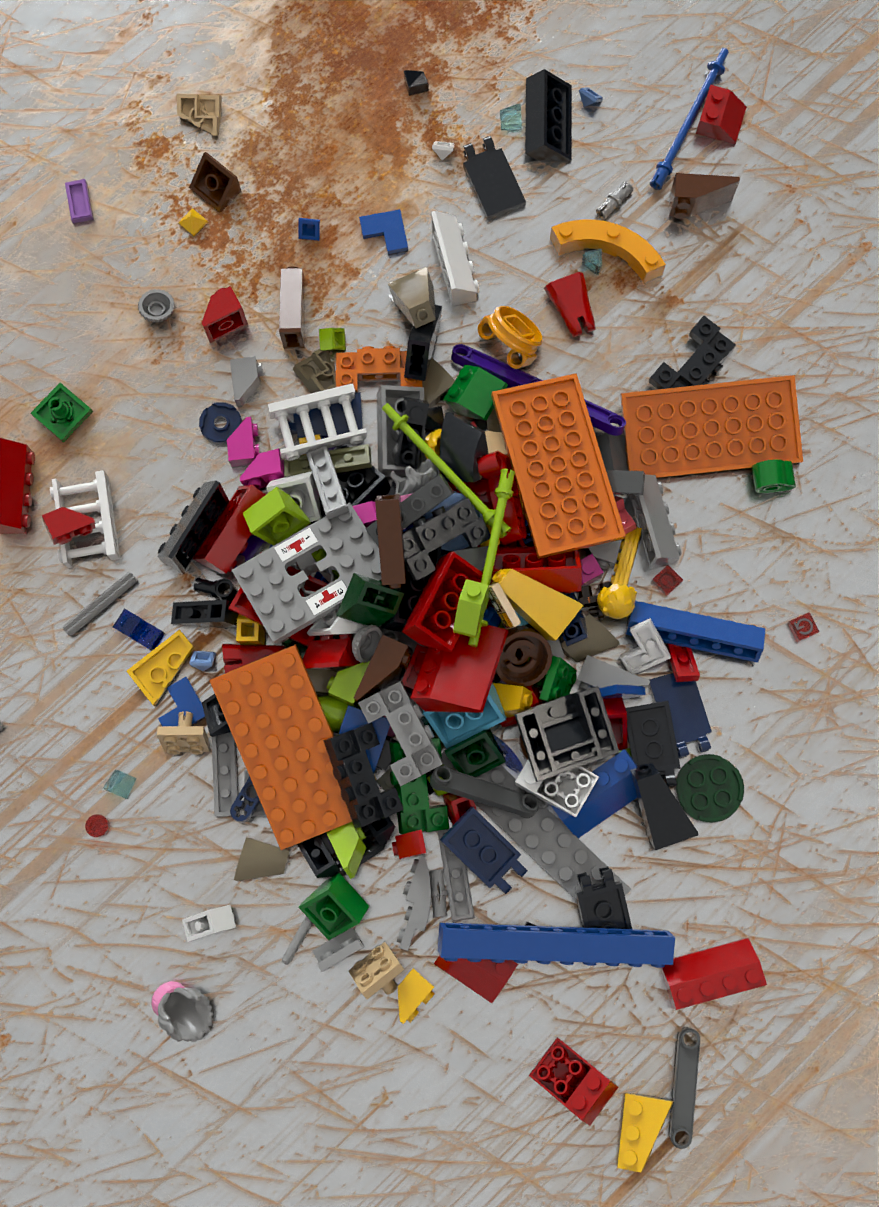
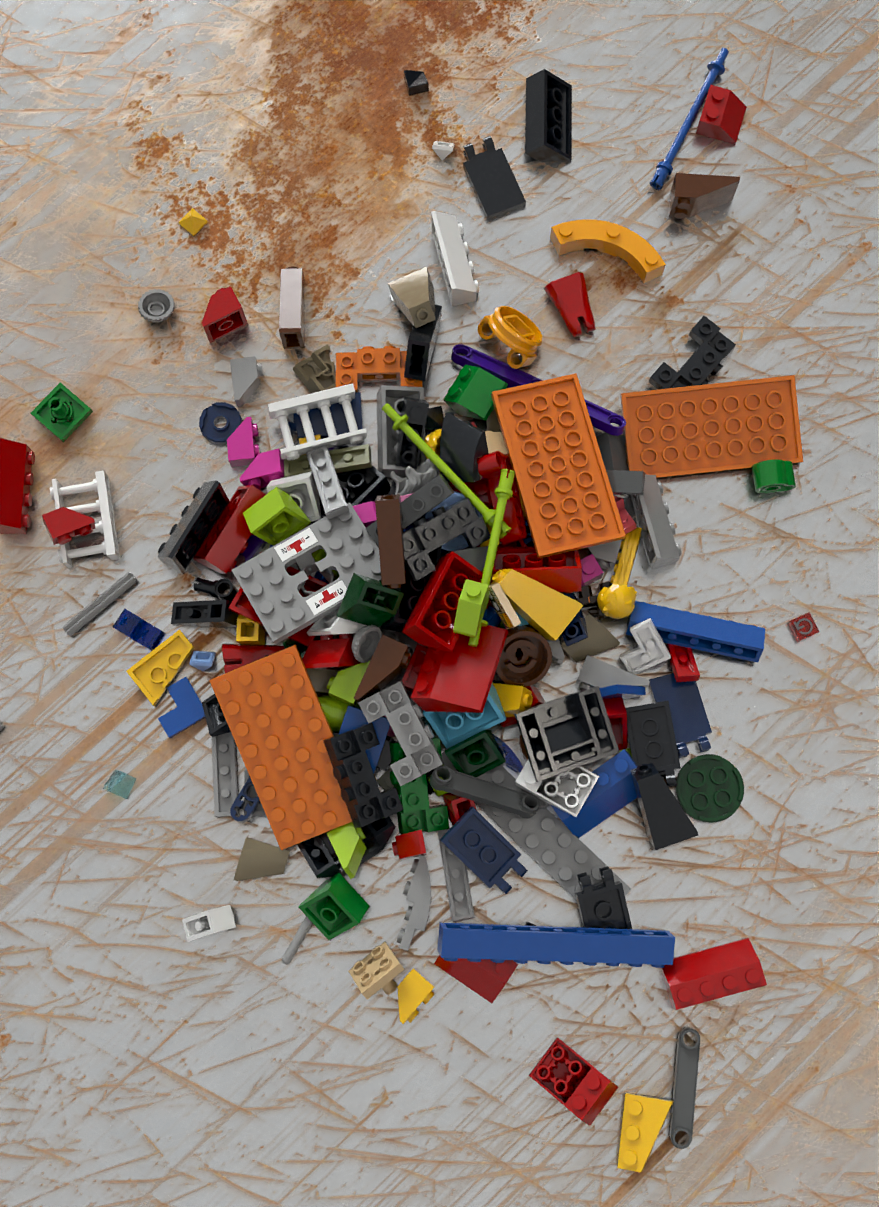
(79, 201): medium lavender tile -> none
(97, 826): clear red tile -> none
(182, 1011): light grey hair -> none
(183, 737): tan plate -> none
(201, 110): tan slope -> none
(215, 183): reddish brown slope -> none
(309, 229): blue slope -> none
(332, 339): lime slope -> none
(337, 949): light grey bracket -> none
(387, 224): blue tile -> none
(437, 383): dark tan slope -> none
(437, 876): light grey pin -> none
(511, 118): clear light blue slope -> none
(557, 681): green plate -> none
(589, 96): medium blue slope -> none
(593, 260): clear light blue slope -> none
(614, 200): light grey pin -> none
(667, 580): clear red tile -> none

